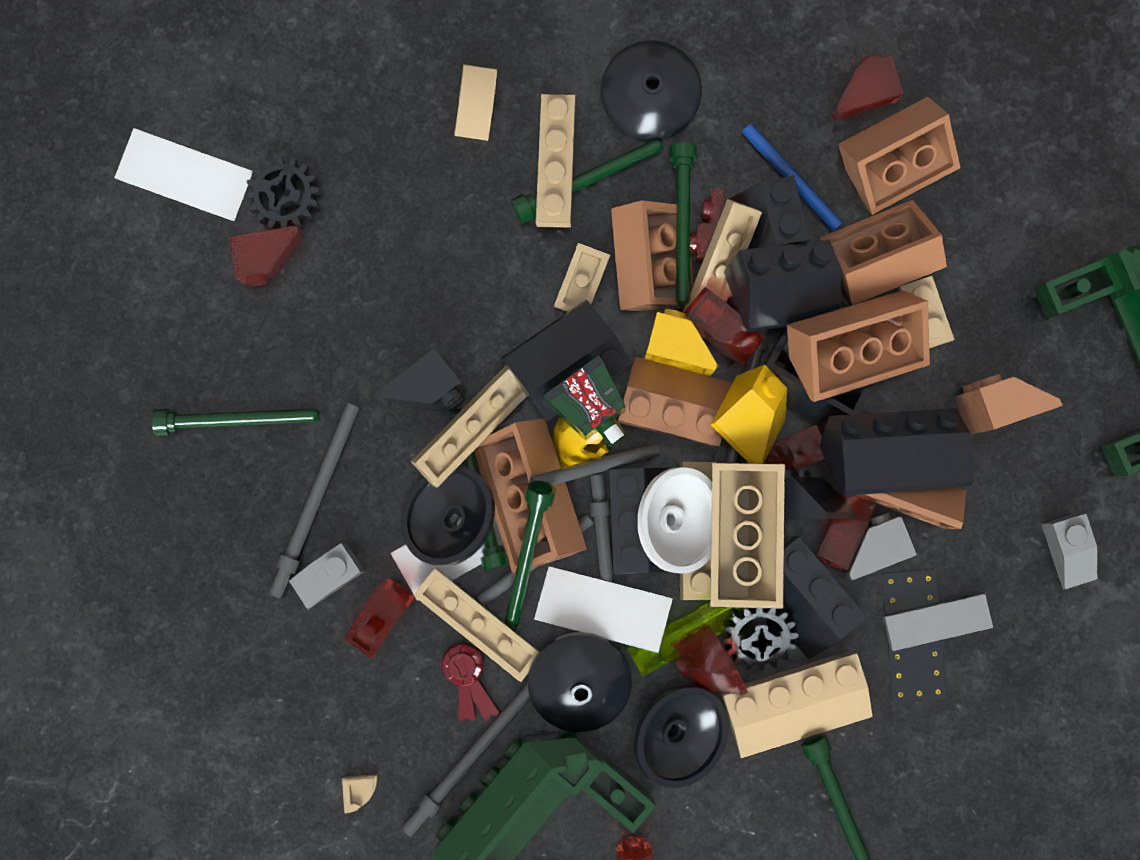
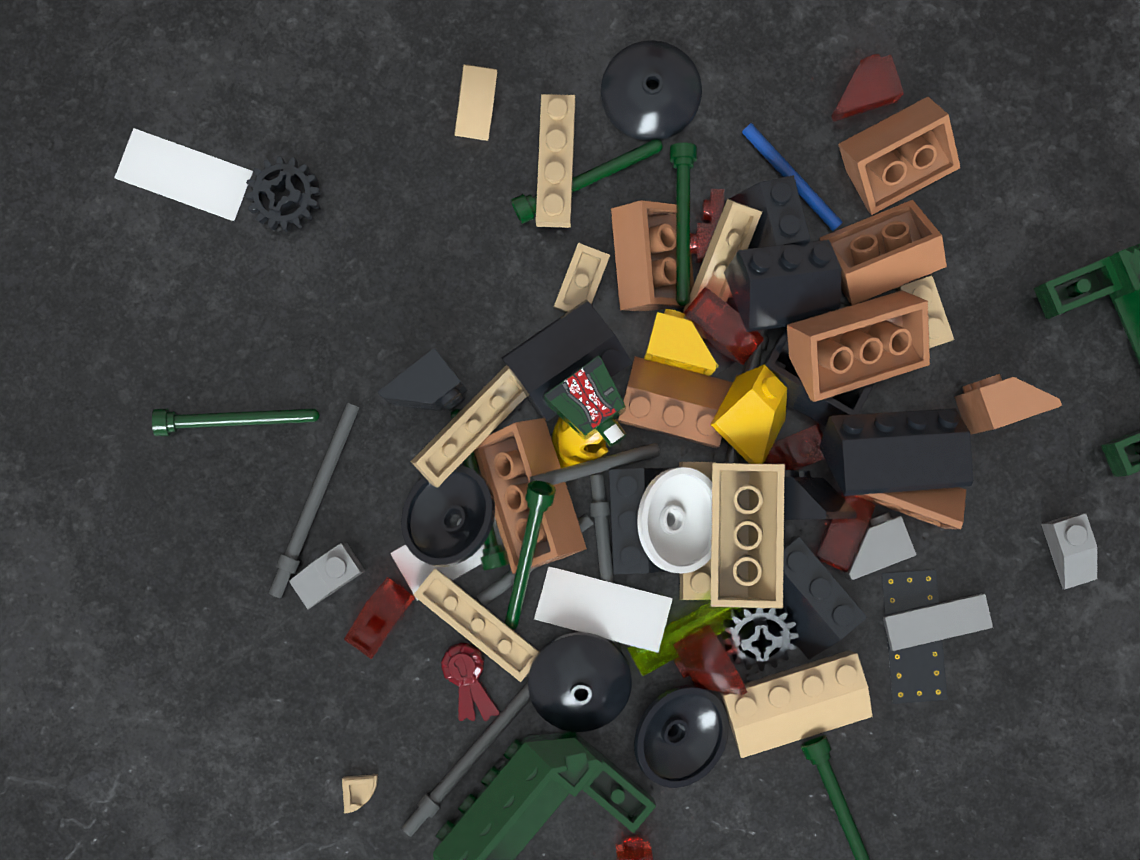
(263, 253): clear red slope -> none

